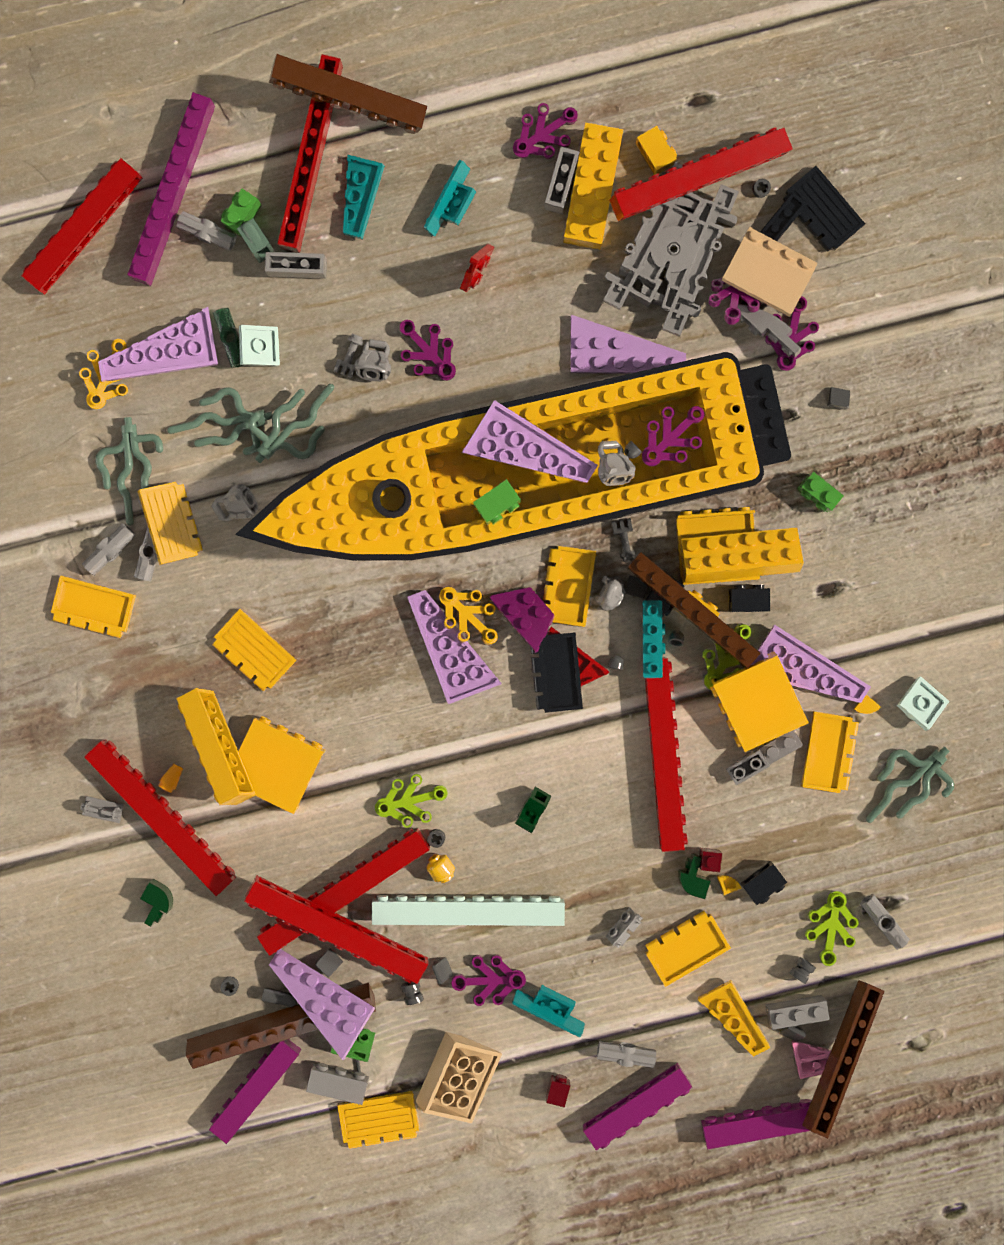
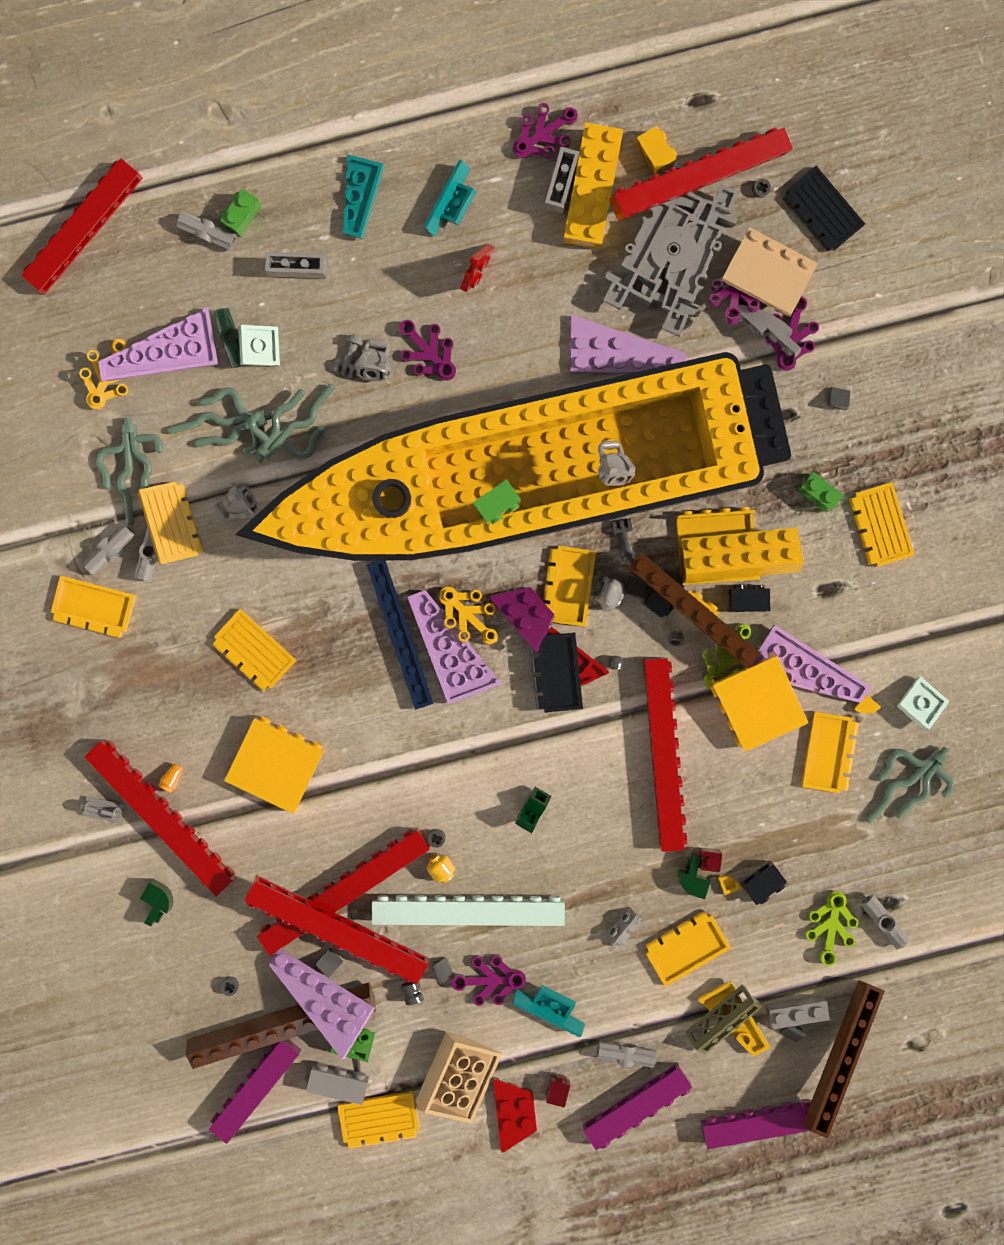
(171, 189): magenta brick -> none
(215, 747): yellow brick -> none
(255, 239): sand green torso -> none
(278, 997): dark grey bar -> none
(307, 166): red brick -> none
(347, 94): reddish brown brick -> none
(400, 634): none -> dark blue plate
(408, 801): lime plant -> none
(514, 1113): none -> red wing
(515, 441): lavender wing -> none
(632, 450): dark grey hinge -> none
(652, 639): teal bracket -> none
(671, 438): magenta plant -> none
(728, 1024): none -> olive fence
(763, 756): light grey slope -> none
(784, 217): black tile -> none
(802, 970): dark grey wheel -> none
(809, 1059): bright pink wing -> none
(883, 525): none -> yellow hinge

